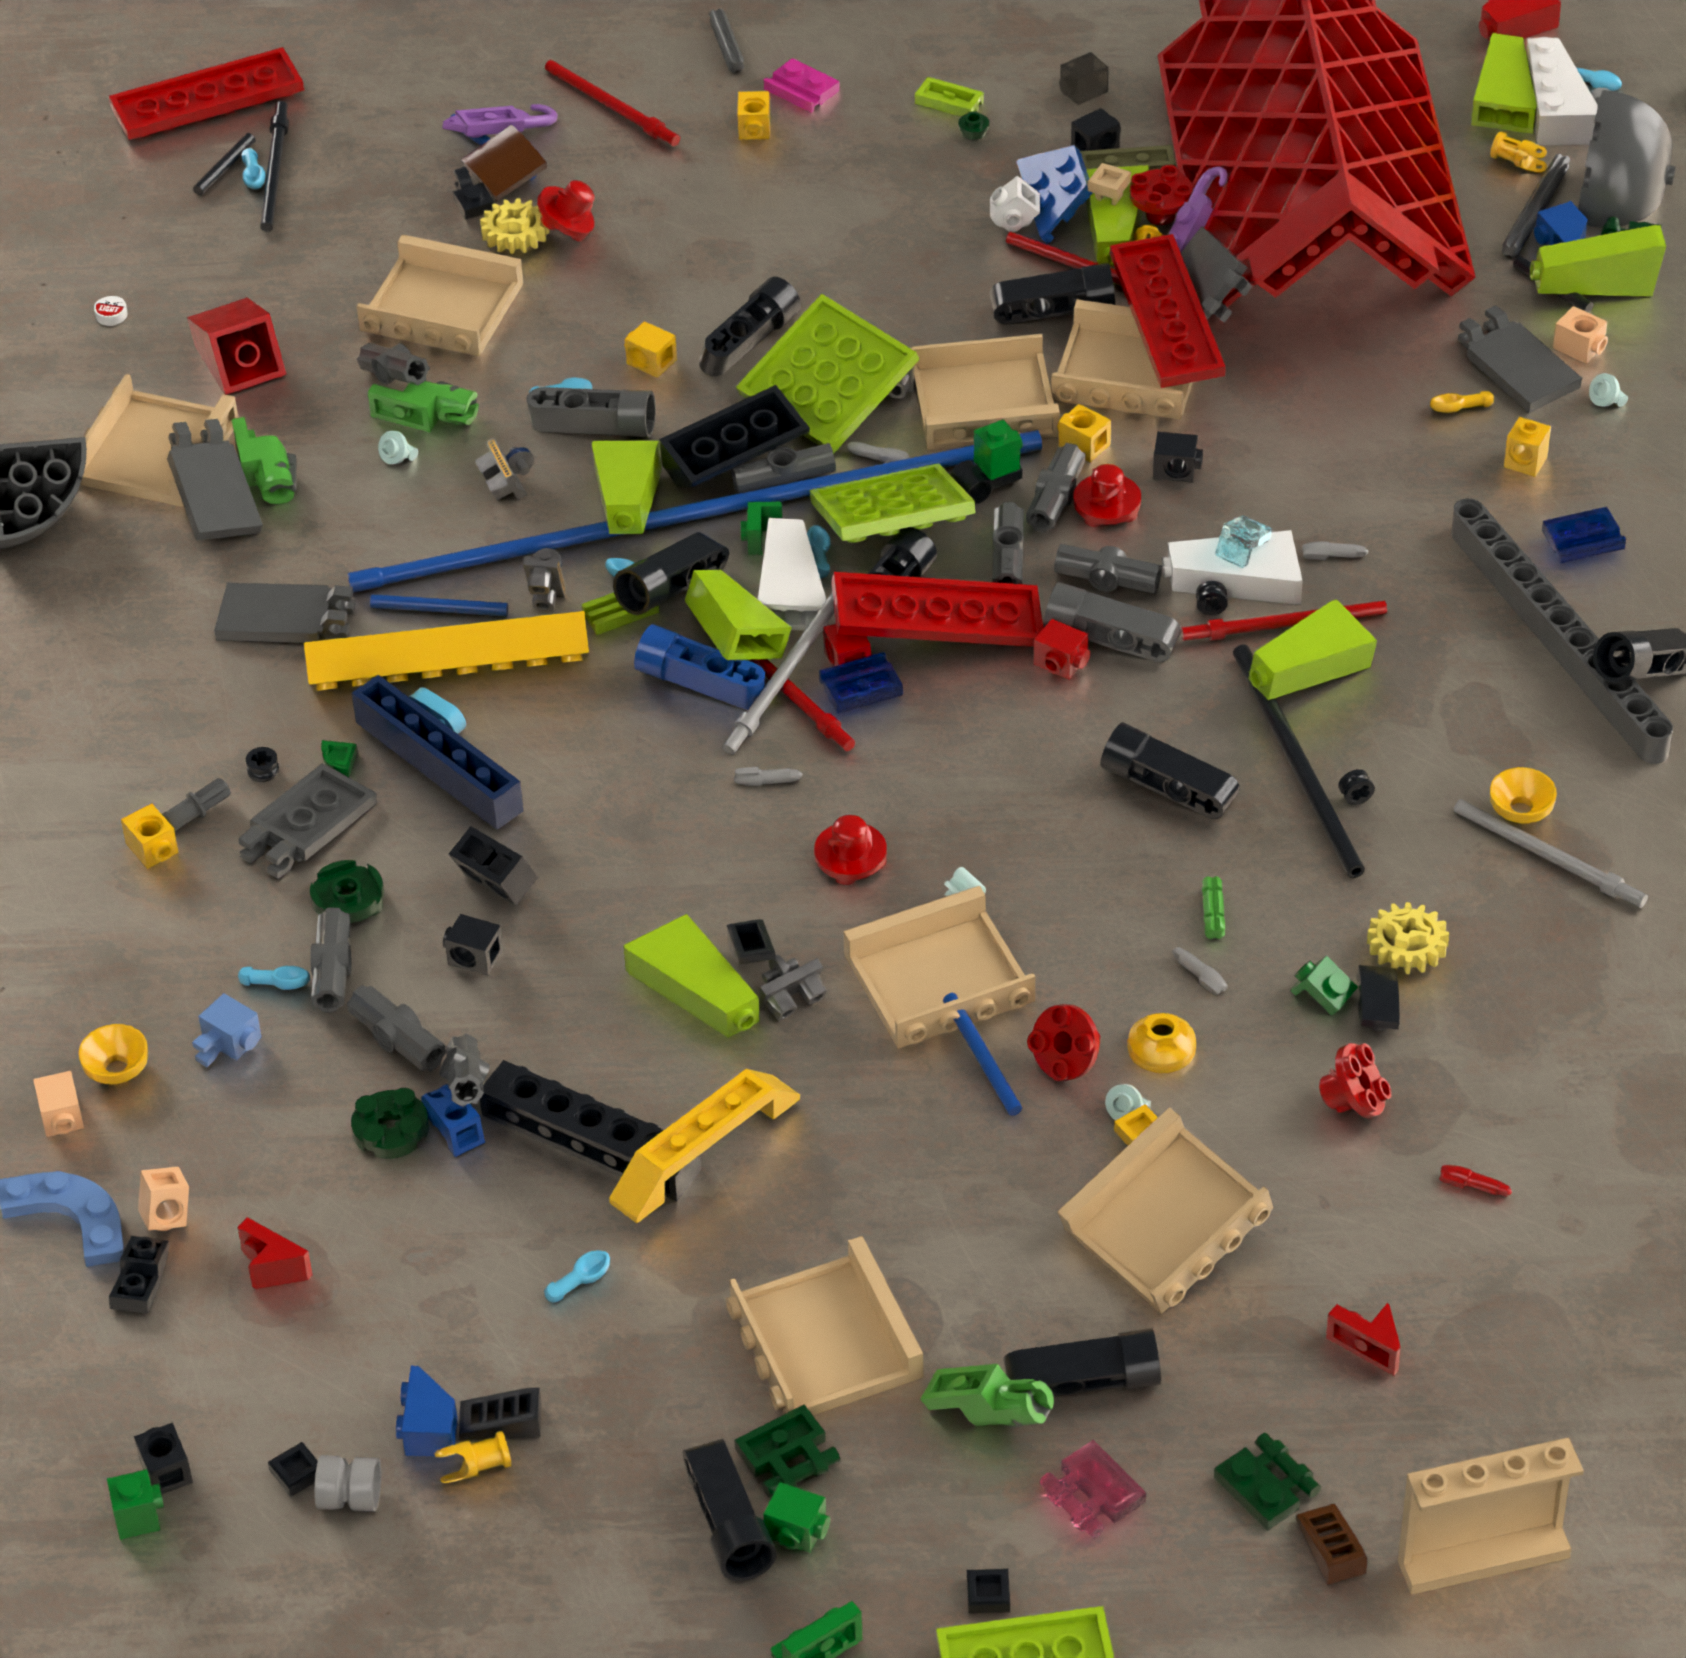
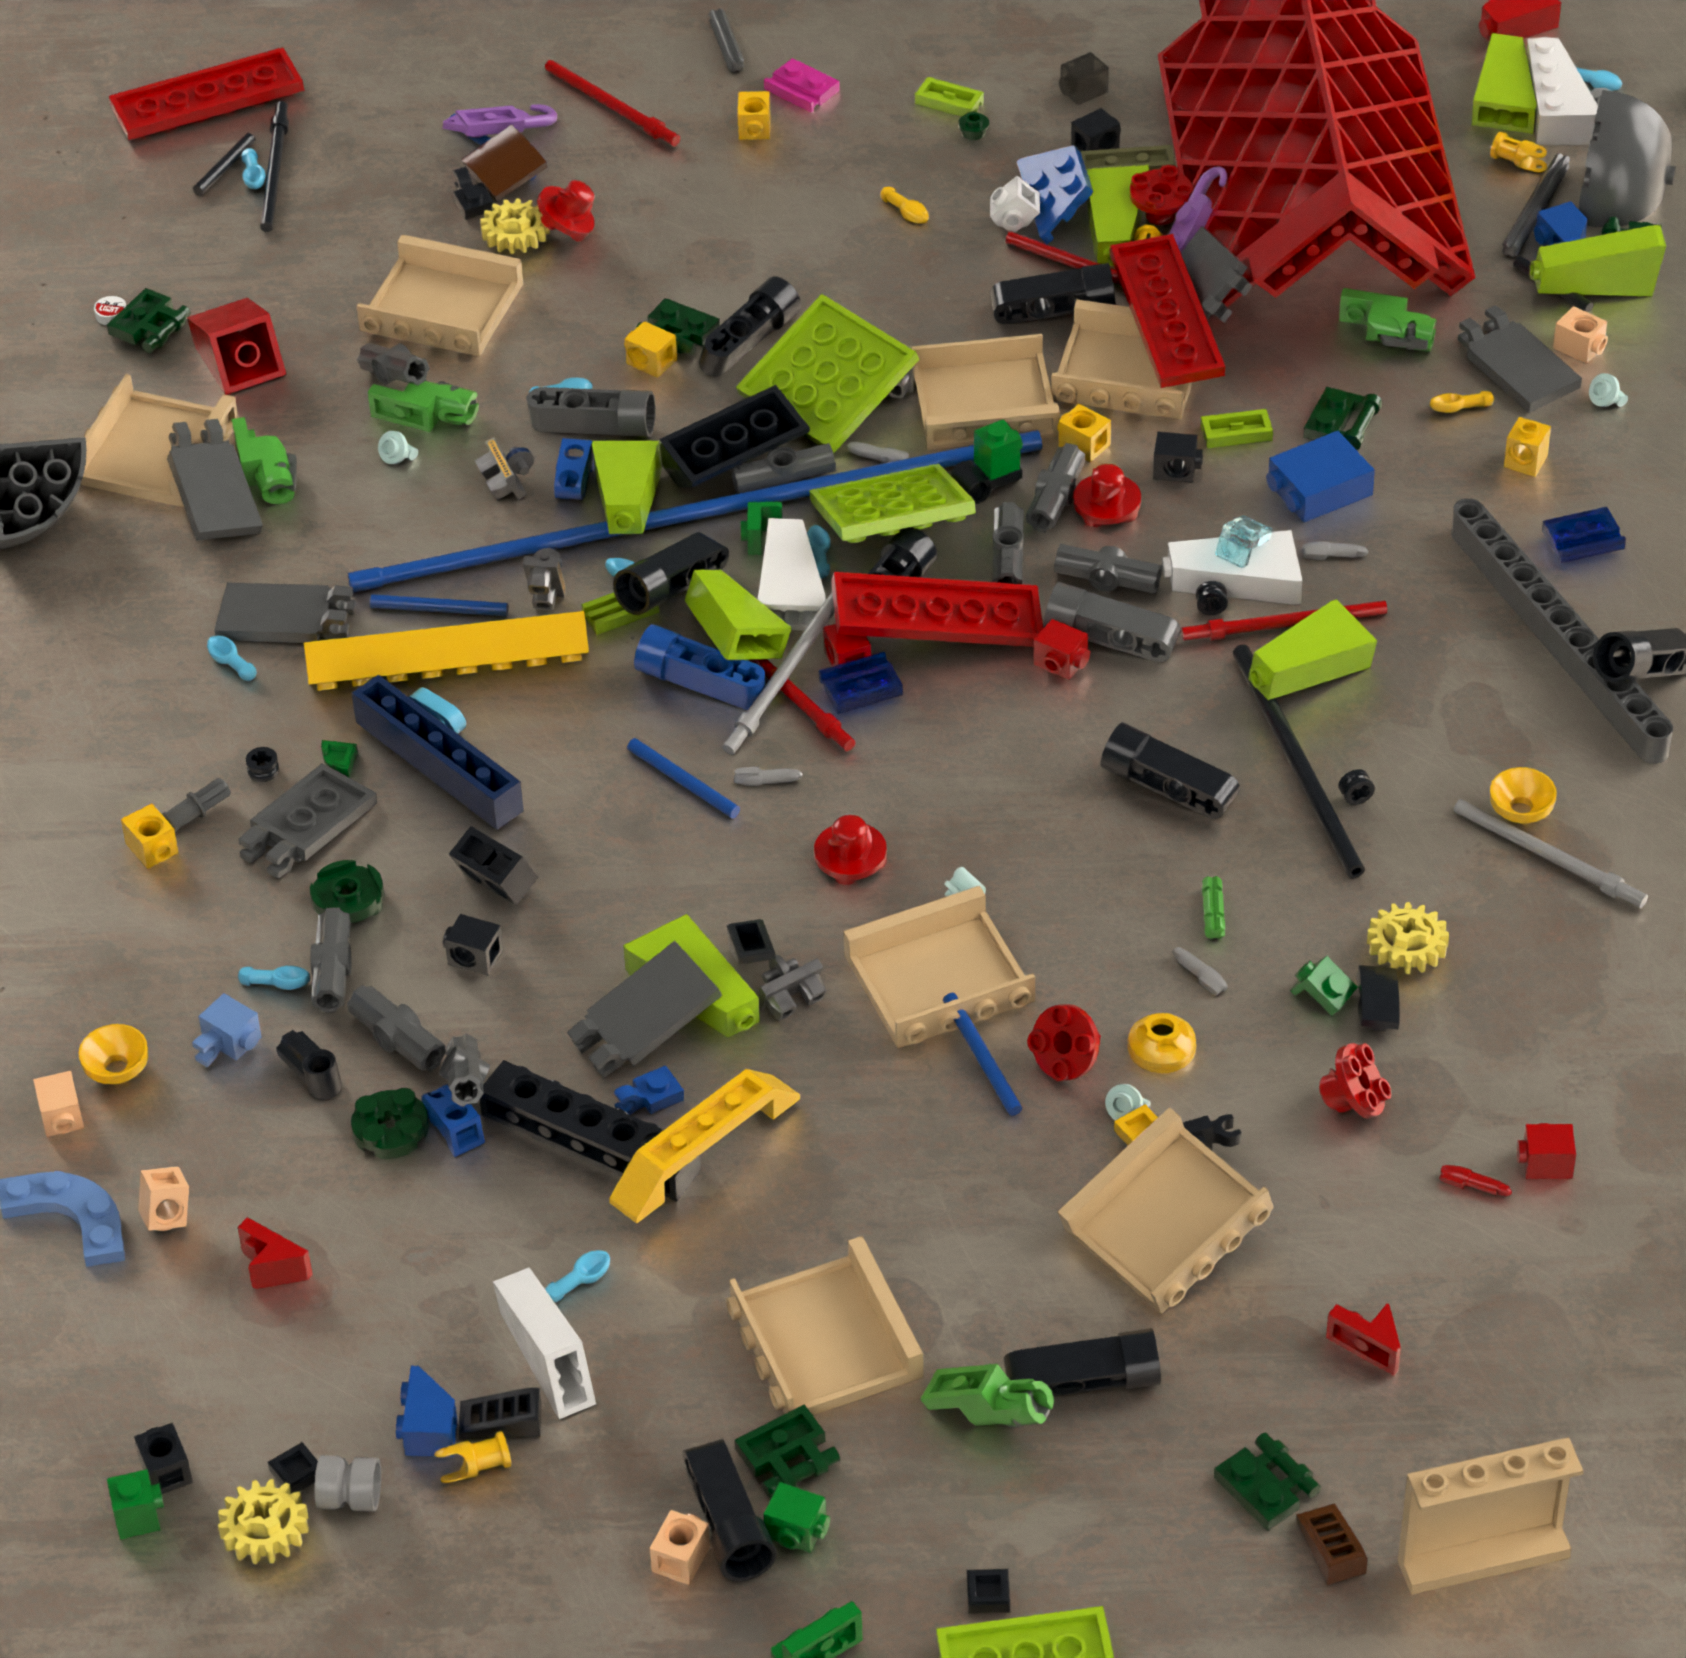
(140, 1274): black slope -> none
(142, 315): none -> dark green plate
(226, 652): none -> medium azure piece
(263, 1521): none -> light yellow gear
(313, 1065): none -> black piece
(546, 1342): none -> white slope
(573, 471): none -> blue leg
(644, 1010): none -> dark grey tile
(652, 1090): none -> blue plate
(676, 1560): none -> light nougat brick
(683, 778): none -> blue bar
(685, 322): none -> dark green plate
(910, 209): none -> yellow piece
(1101, 1480): clear pink plate -> none
(1109, 182): tan tile -> none
(1214, 1131): none -> black plate
(1236, 428): none -> lime tile
(1320, 476): none -> blue brick
(1334, 412): none -> dark green plate
(1388, 319): none -> bright green plate
(1547, 1151): none -> red brick

